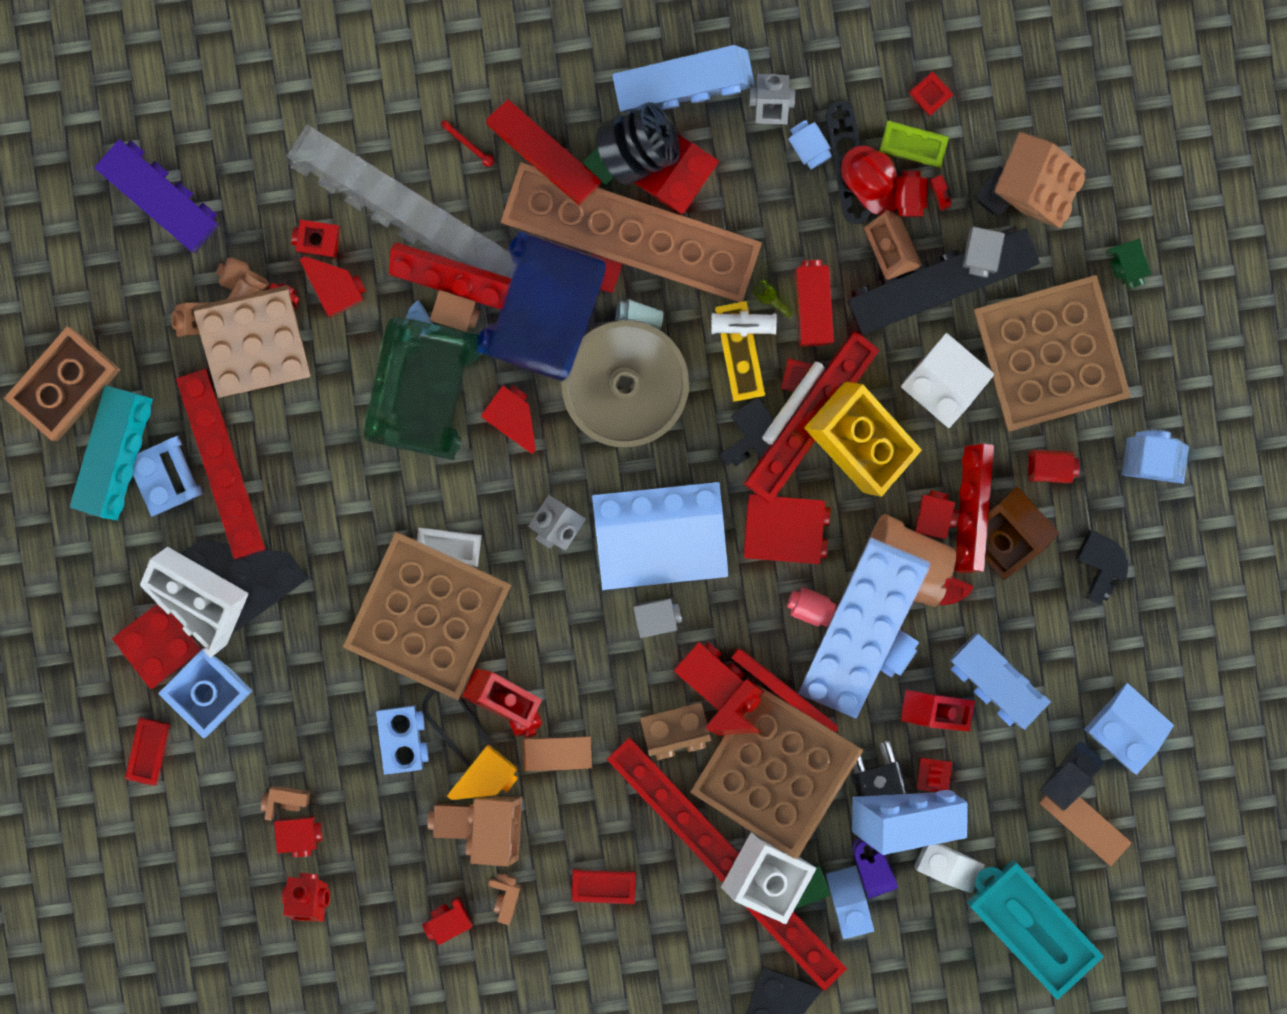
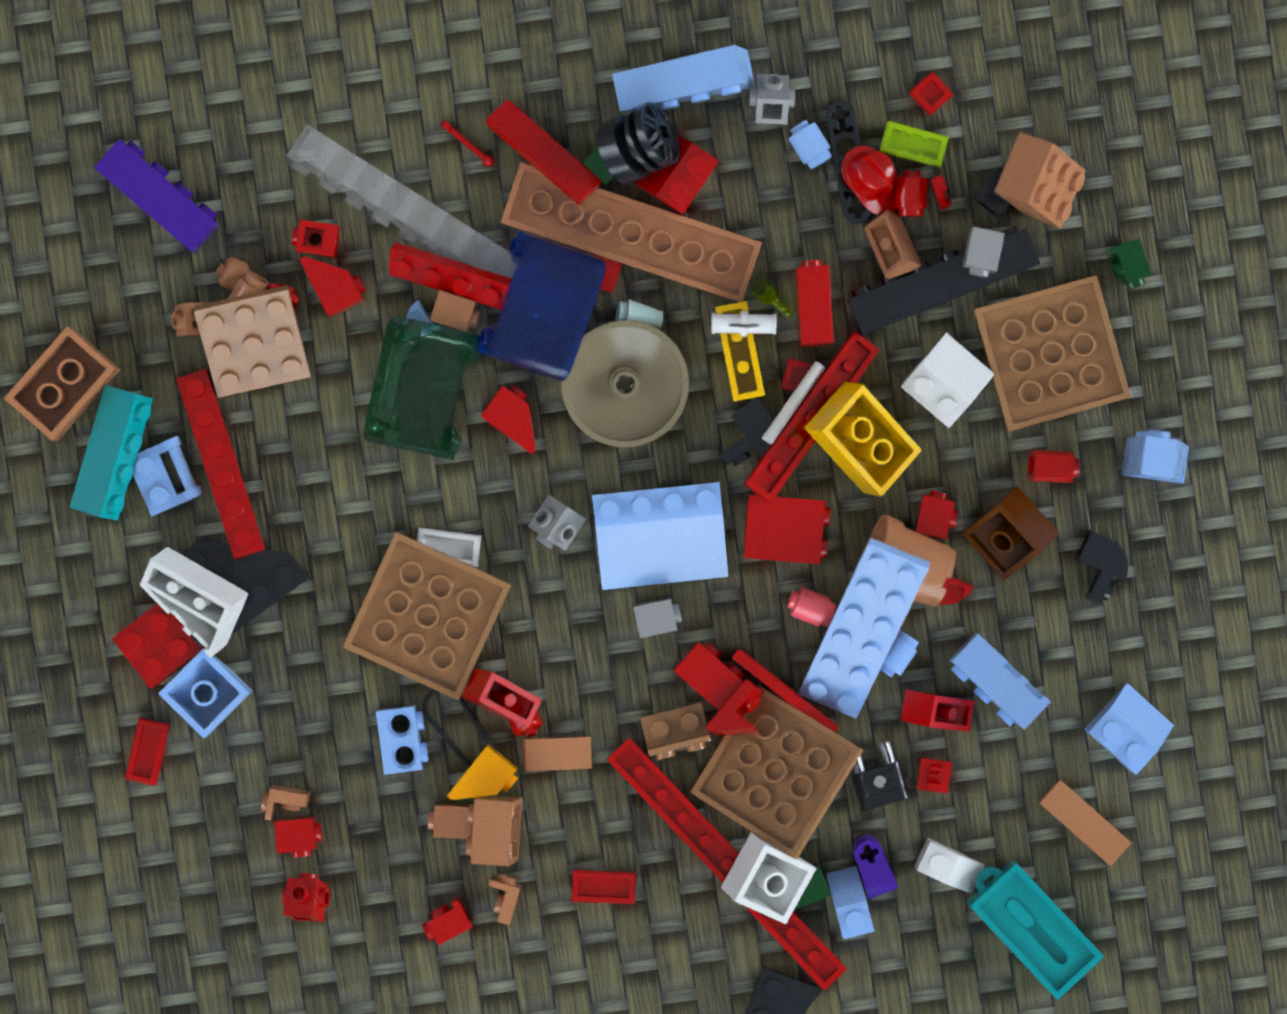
(909, 820): light blue wedge -> none
(974, 508): red plate -> none
(1072, 776): black slope -> none

